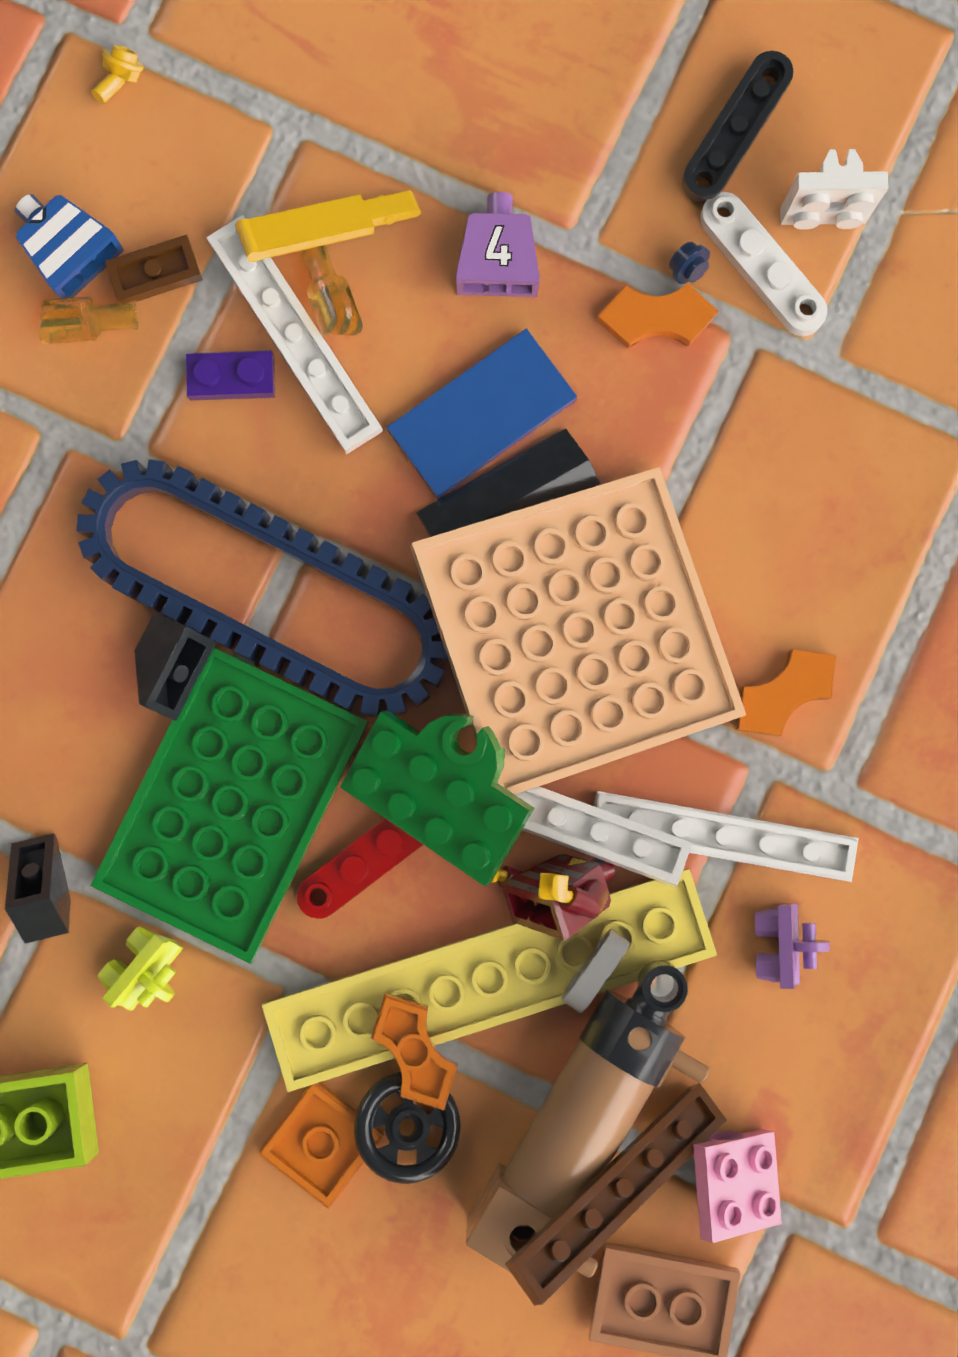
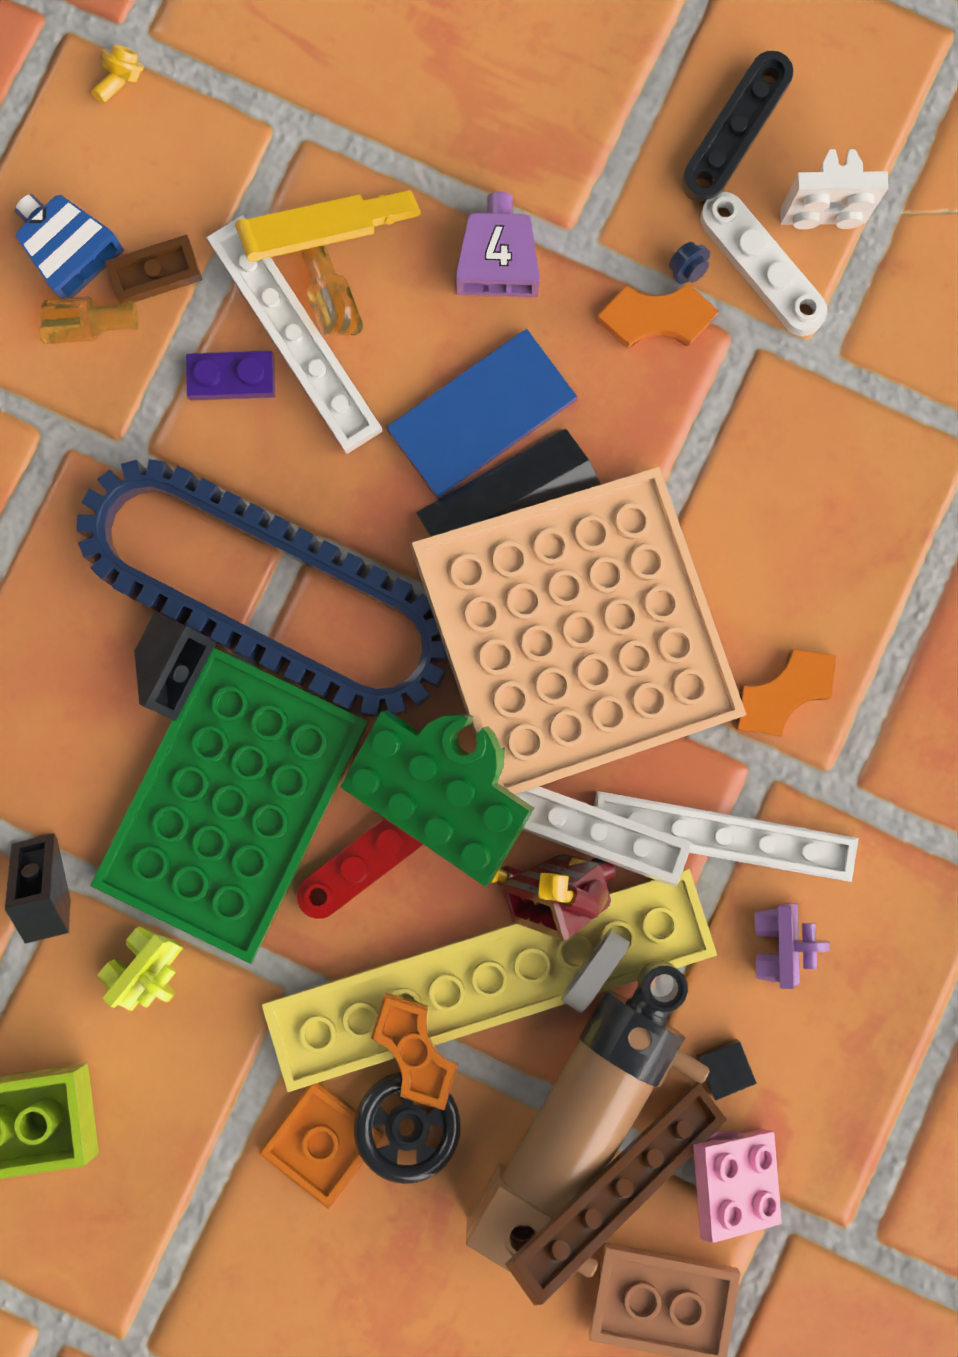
(727, 1069): none -> black tile

